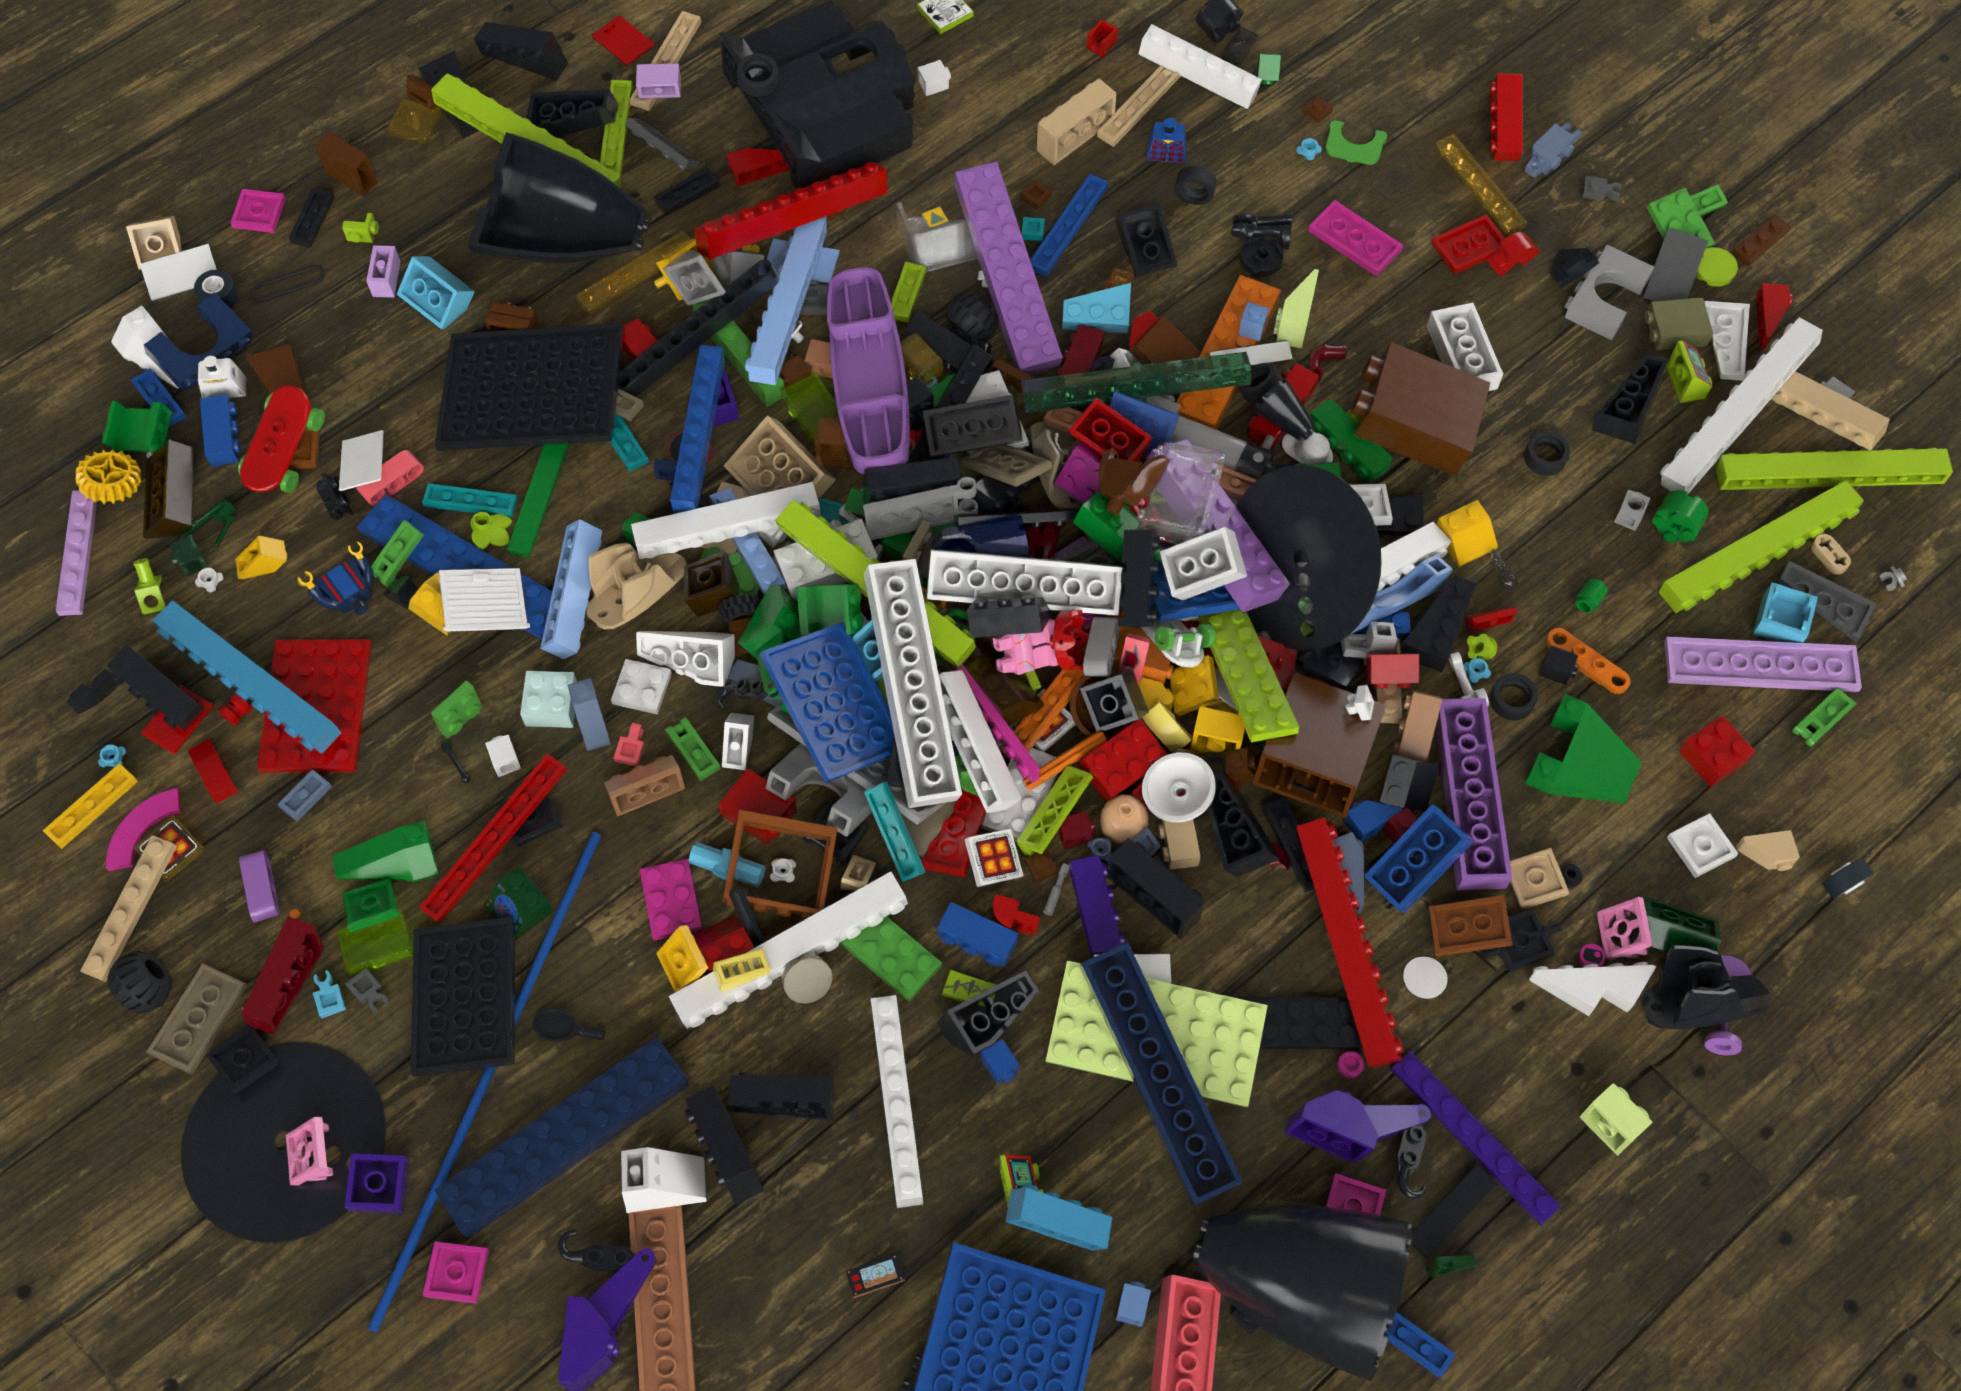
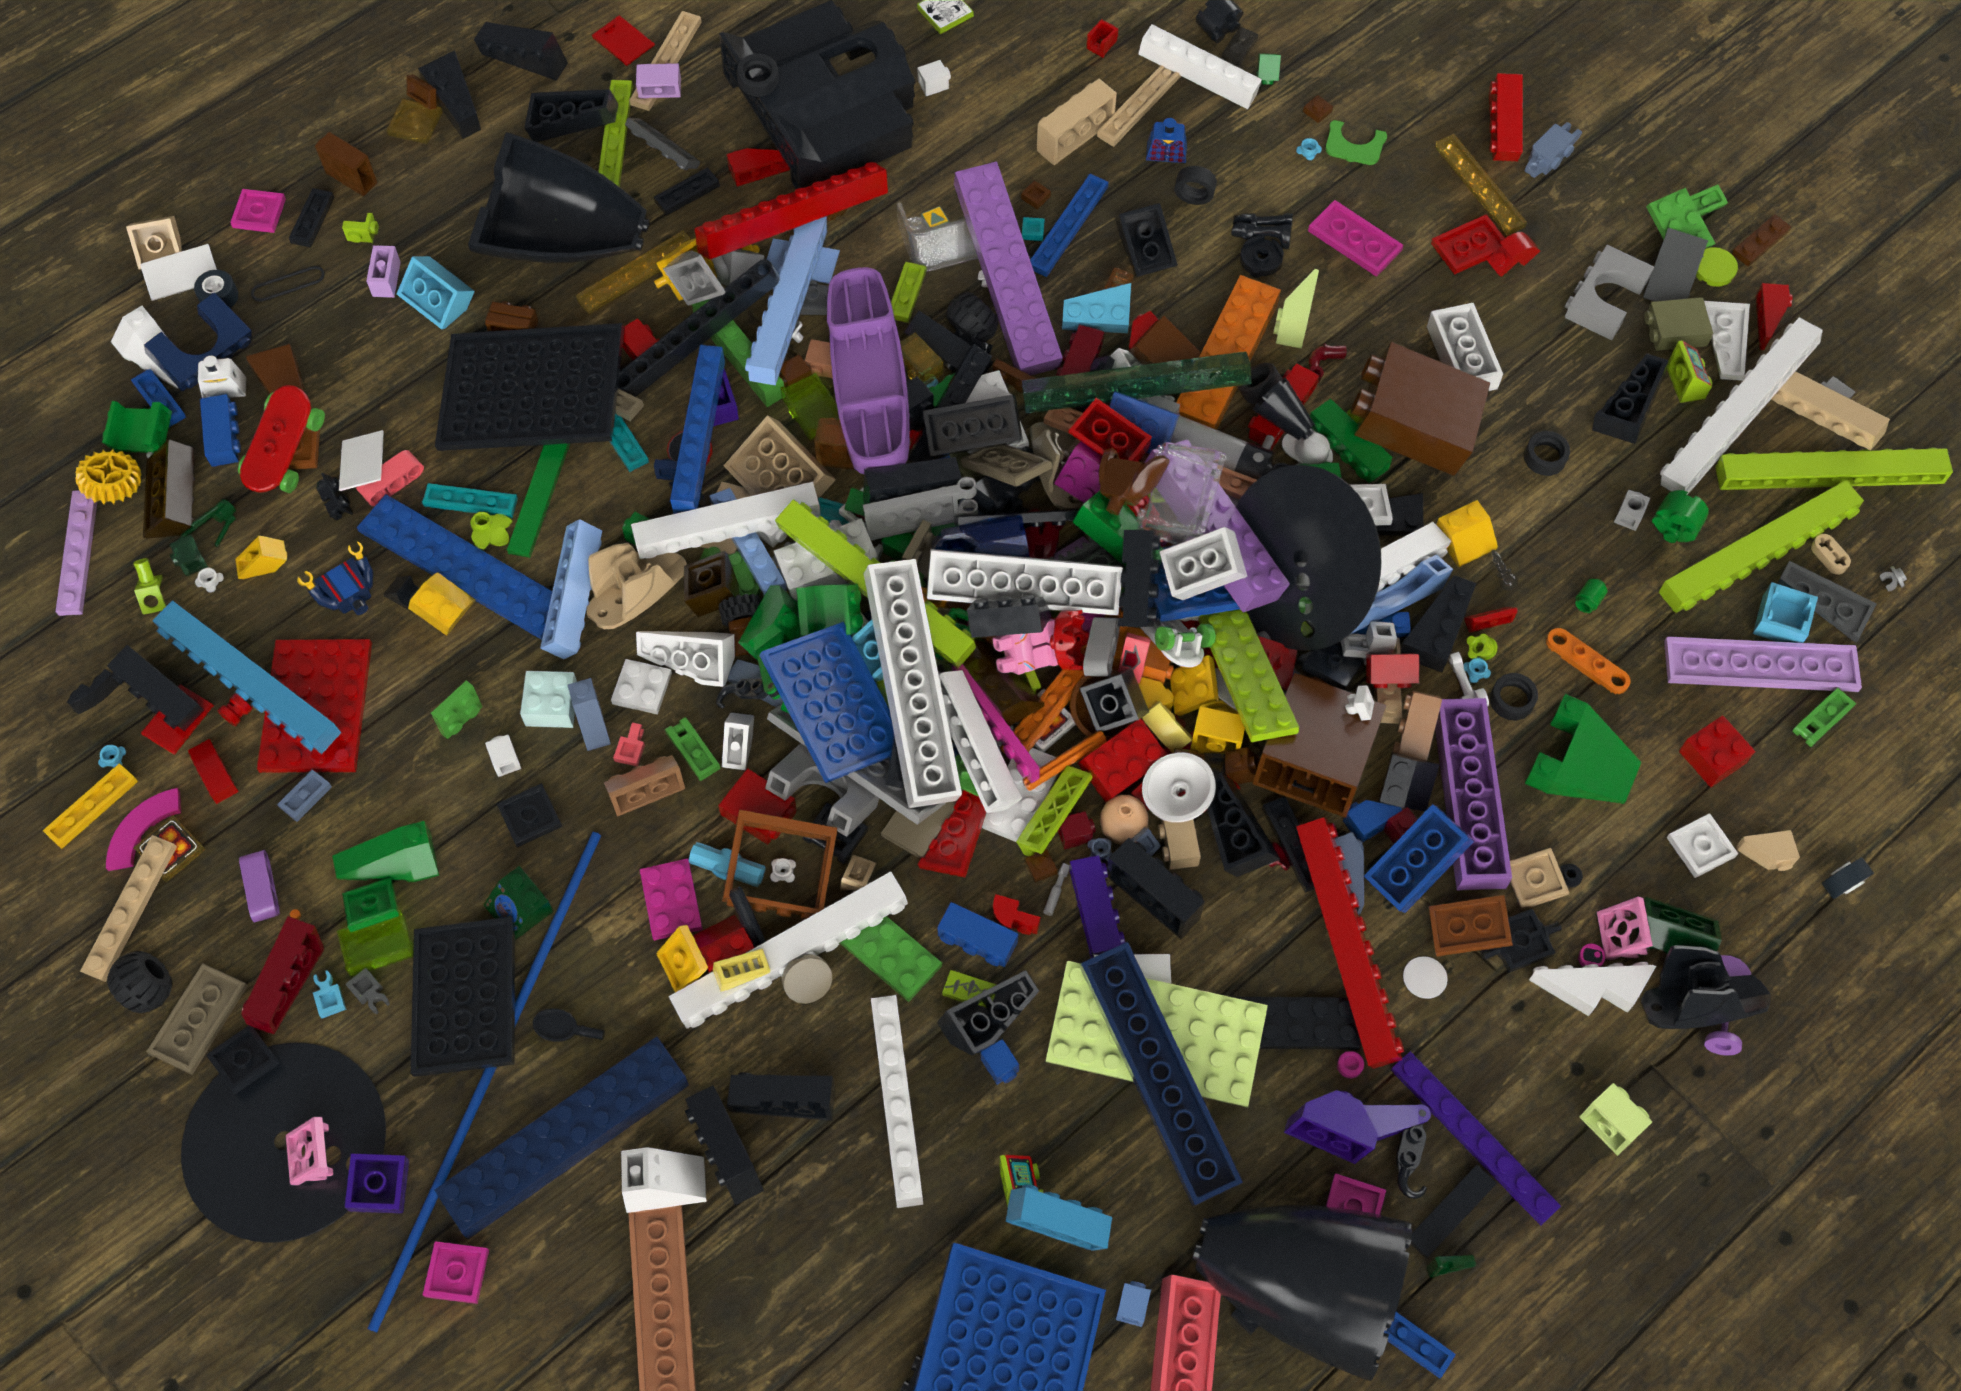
(396, 552): bright green plate -> none
(446, 748): black hinge -> none
(482, 599): white piece -> none
(493, 838): red plate -> none
(496, 120): lime brick -> none
(592, 1323): dark purple slope -> none
(875, 1276): tile -> none
(894, 831): teal tile -> none
(993, 857): tile -> none
(1253, 321): medium blue brick -> none
(1262, 353): white sticker -> none
(1559, 665): black brick -> none
(1572, 264): black plate -> none
(1597, 189): dark grey plate -> none

